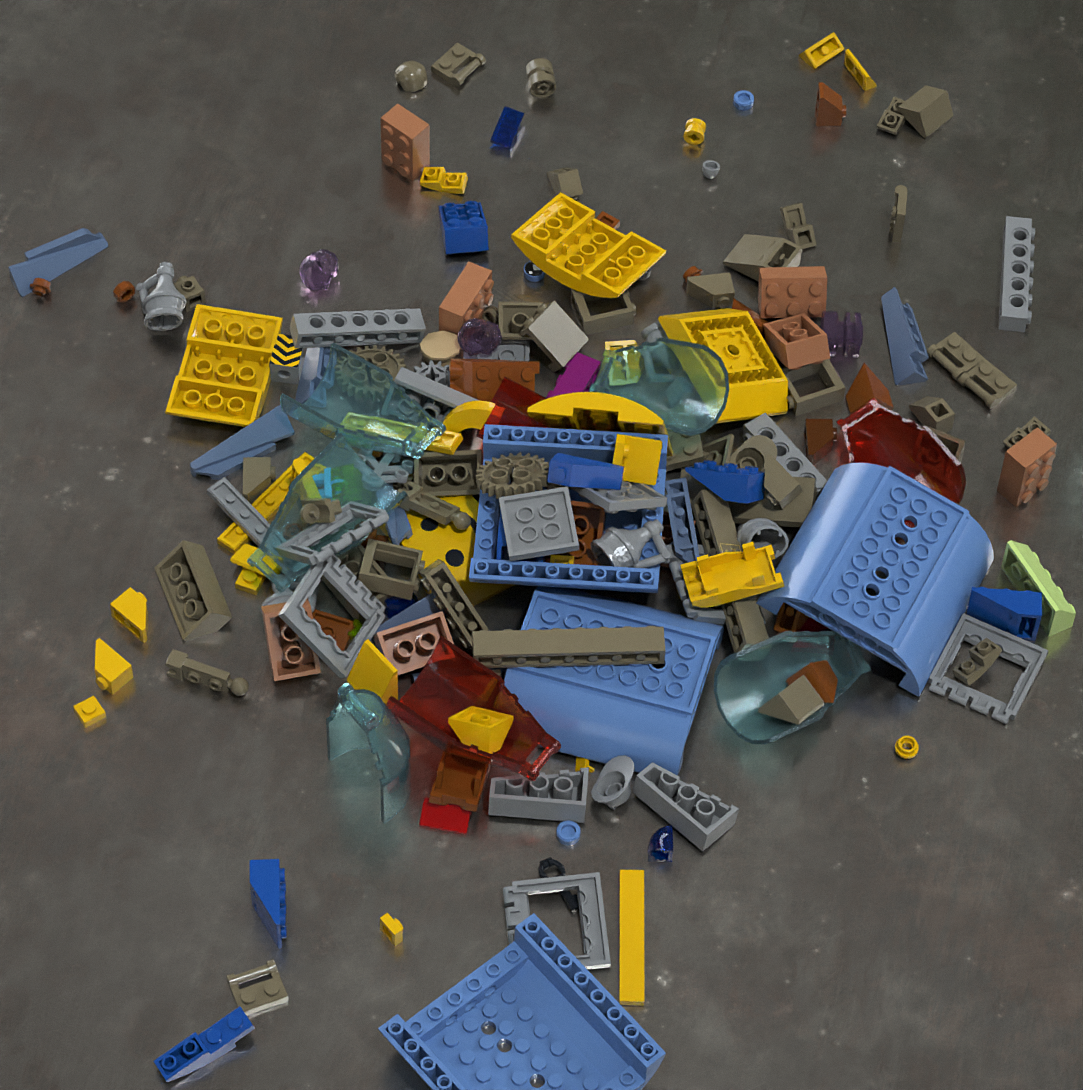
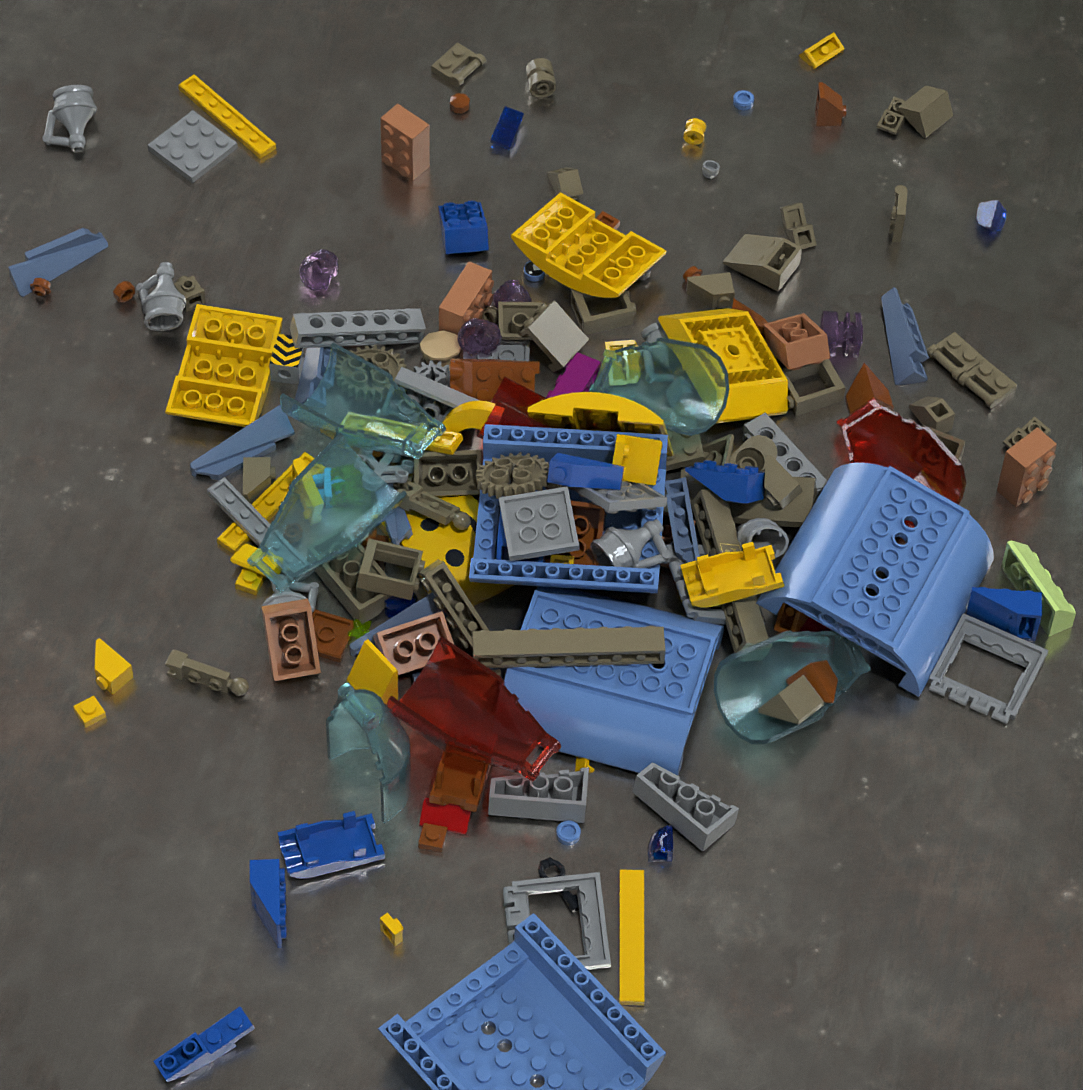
(73, 109): none -> light grey piece
(132, 613): yellow slope -> none
(192, 146): none -> light grey plate
(192, 591): dark tan slope -> none
(227, 116): none -> yellow tile
(260, 995): dark tan plate -> none
(298, 546): light grey hinge -> none
(310, 630): light grey hinge -> none
(320, 510): dark tan hips -> none
(329, 846): none -> blue piece
(411, 76): dark tan hair -> none
(432, 837): none -> dark orange plate
(438, 180): yellow slope -> none
(459, 103): none -> dark orange tile
(481, 727): yellow slope -> none
(511, 292): none -> clear purple hair
(614, 782): light grey piece -> none
(792, 291): nougat brick -> none
(818, 438): reddish brown slope -> none
(858, 71): yellow slope -> none
(906, 741): yellow plate -> none
(980, 660): dark tan slope -> none
(991, 215): none -> clear blue brick
(1015, 274): light grey brick -> none

